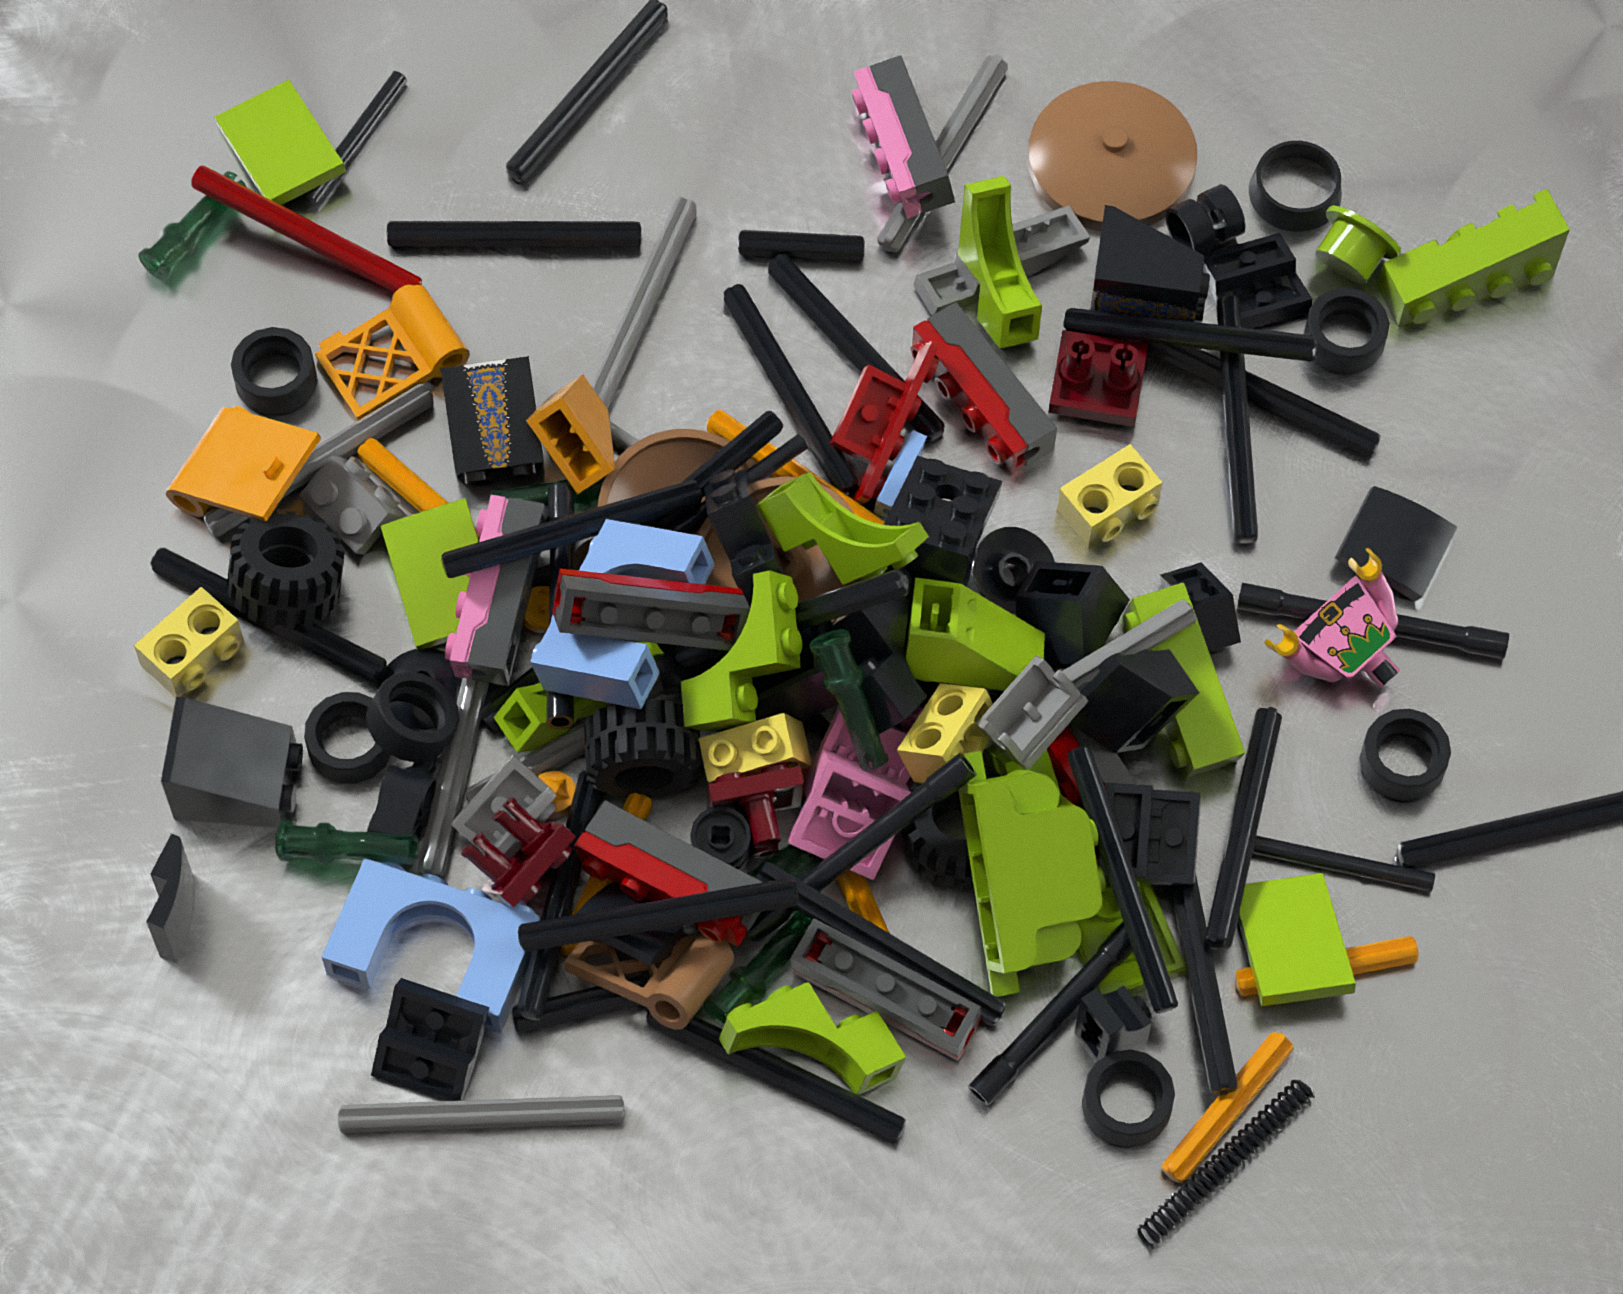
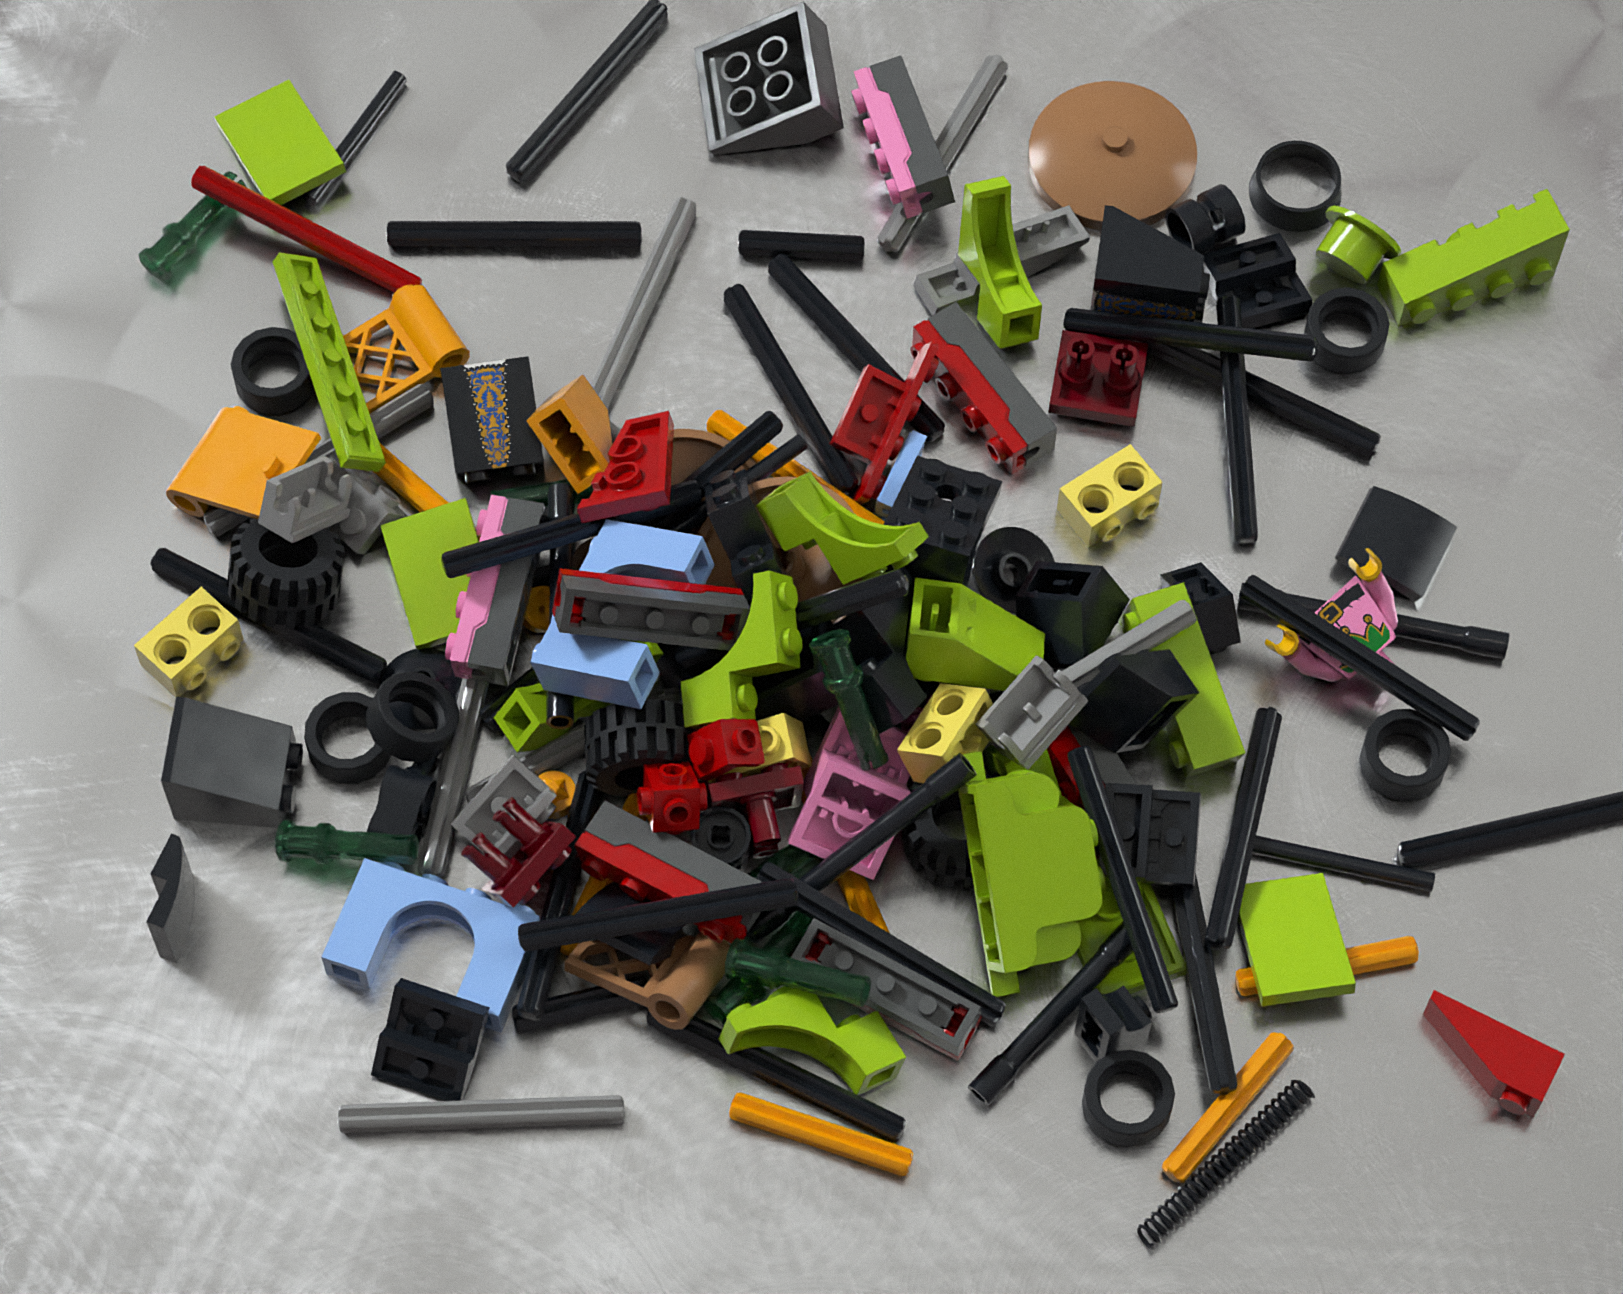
(304, 500): none -> light grey hinge
(329, 363): none -> lime tile
(637, 470): none -> red wing
(671, 797): none -> red brick
(724, 747): none -> red bracket
(769, 84): none -> dark grey slope
(777, 970): none -> clear green pin
(821, 1134): none -> light orange axle
(1359, 658): none -> black axle
(1500, 1058): none -> red slope

